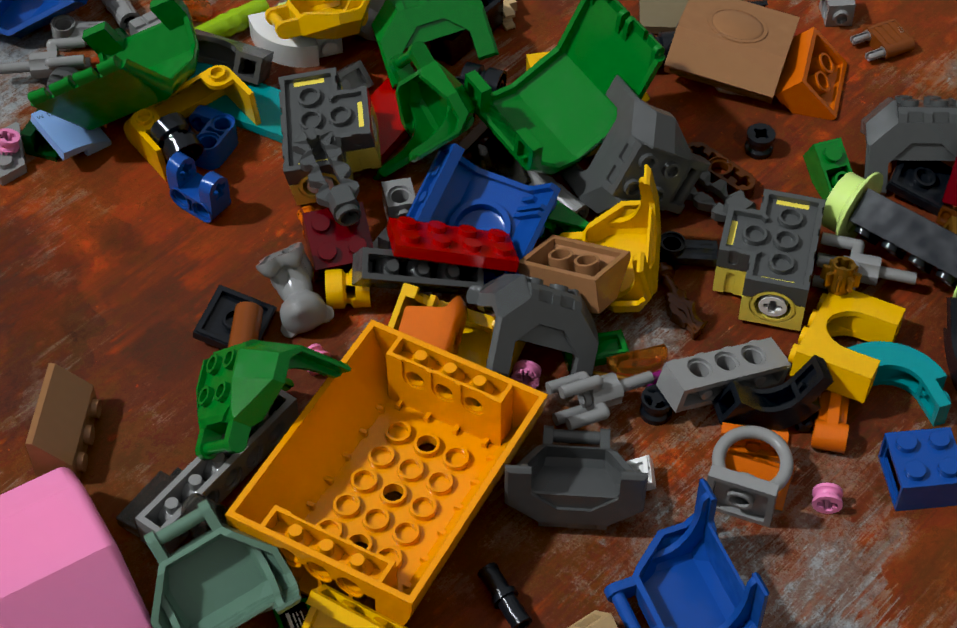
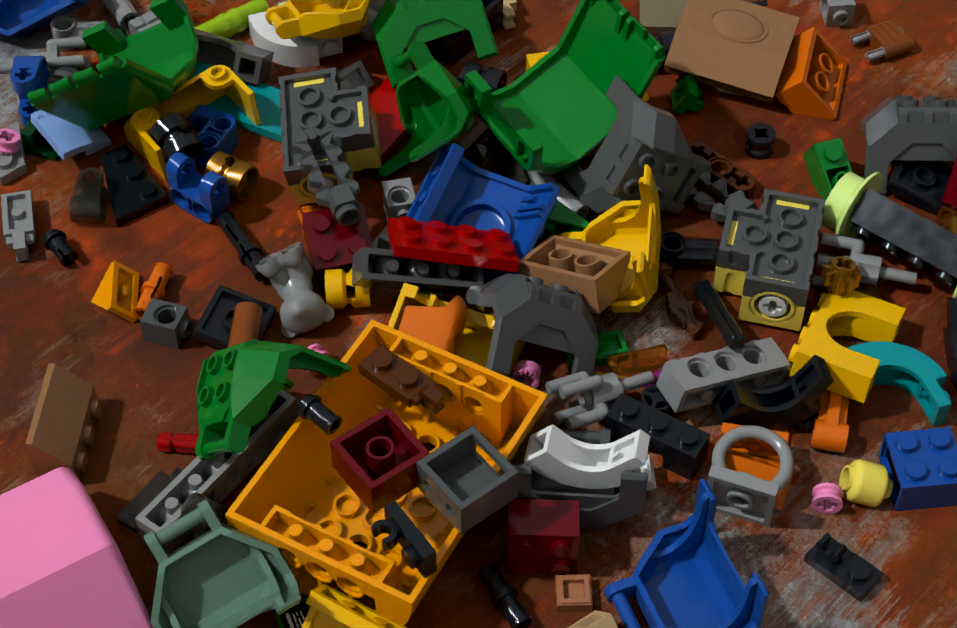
(18, 222): none -> light grey hinge
(27, 75): none -> blue piece
(56, 242): none -> black pin
(89, 197): none -> clear smoke piece
(118, 291): none -> light orange slope
(130, 185): none -> black wing
(153, 287): none -> orange pin
(166, 323): none -> dark grey brick
(181, 442): none -> red axle
(240, 174): none -> pearl gold wheel
(249, 253): none -> black pin
(312, 409): none -> black pin
(378, 459): none -> dark red brick
(401, 380): none -> reddish brown hinge
(416, 549): none -> black plate
(463, 482): none -> dark grey piece
(543, 536): none -> dark red piece
(573, 593): none -> nougat tile
(585, 464): none -> white arch
(680, 444): none -> black arch
(686, 95): none -> green tile
(720, 315): none -> black axle
(843, 567): none -> black plate
(865, 483): none -> light yellow head

